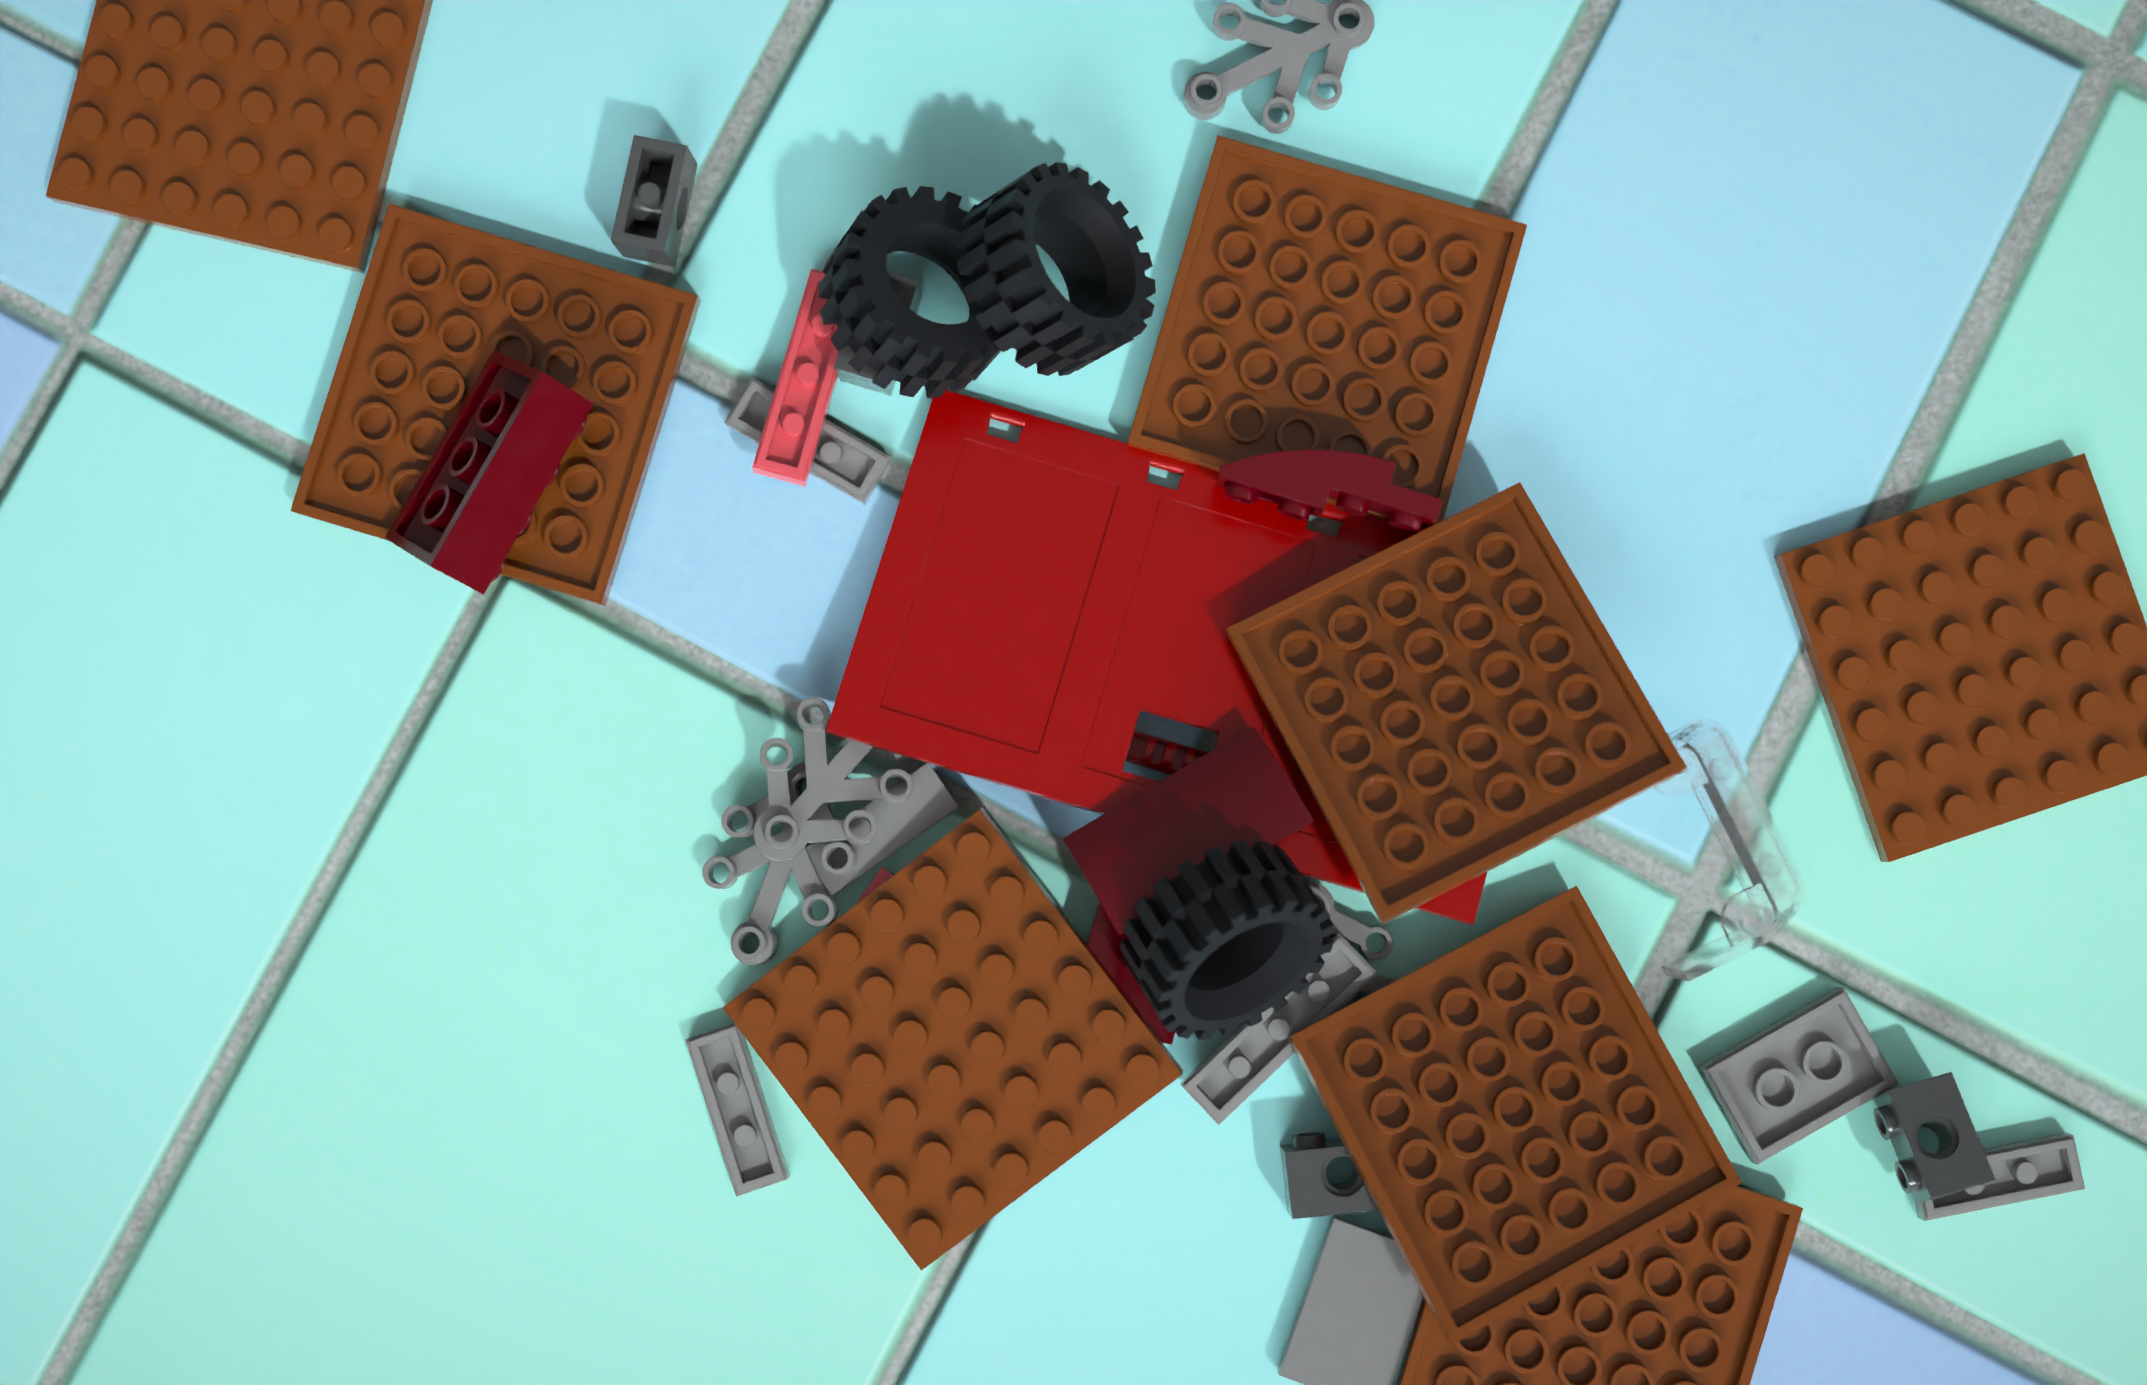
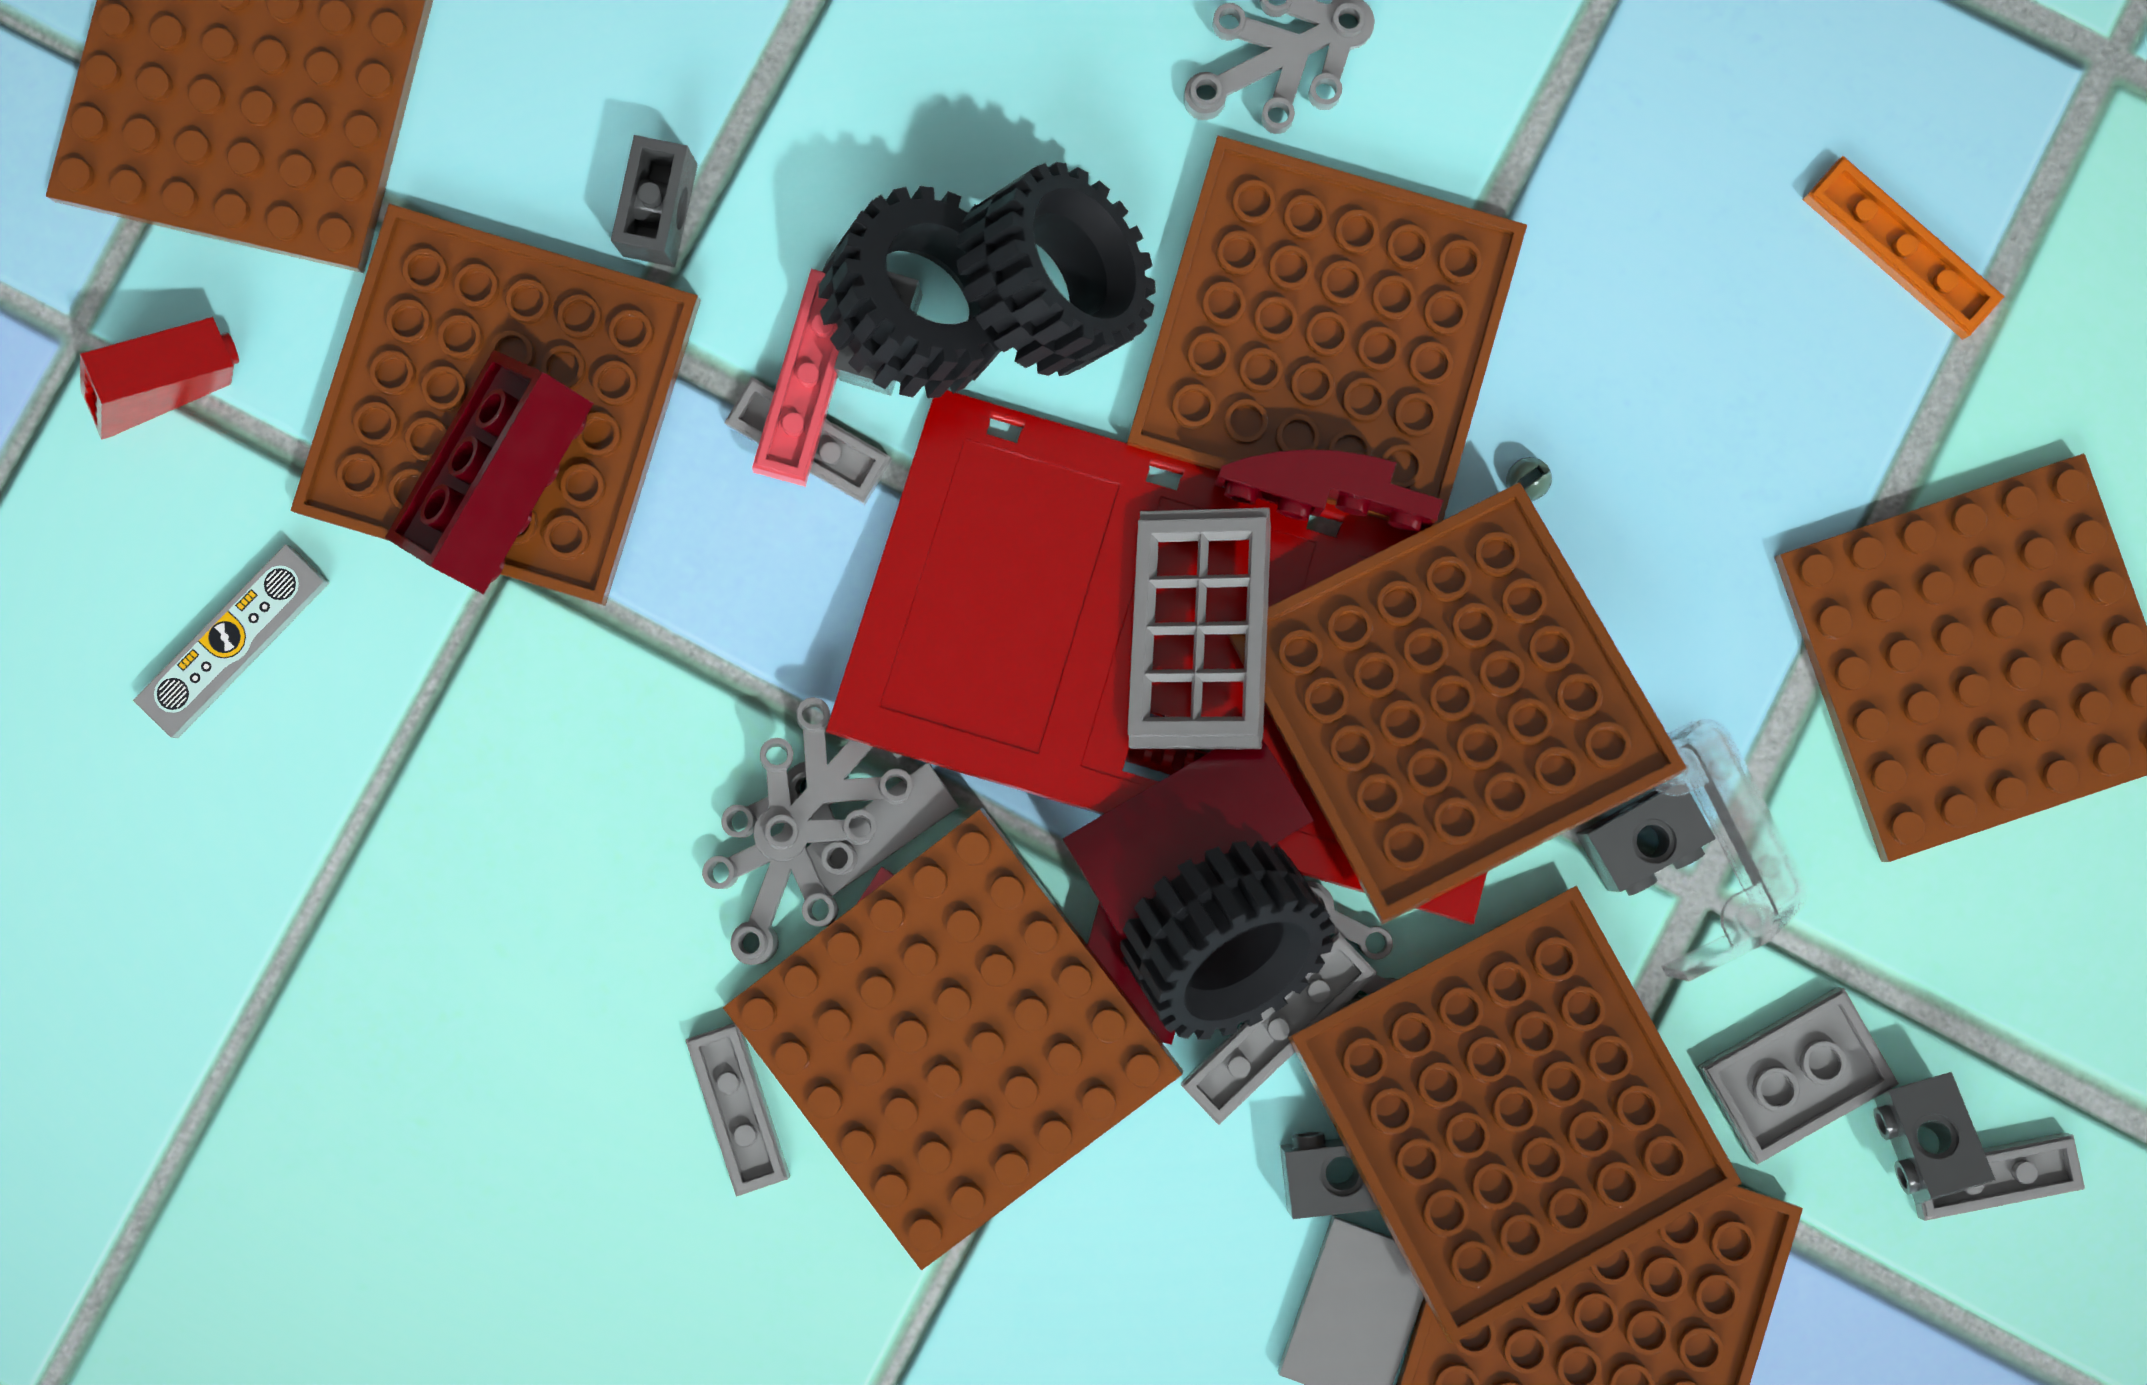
(155, 374): none -> red slope
(231, 642): none -> tile
(1199, 731): none -> light grey piece
(1522, 467): none -> sand green hinge
(1614, 848): none -> dark grey brick
(1903, 248): none -> orange tile

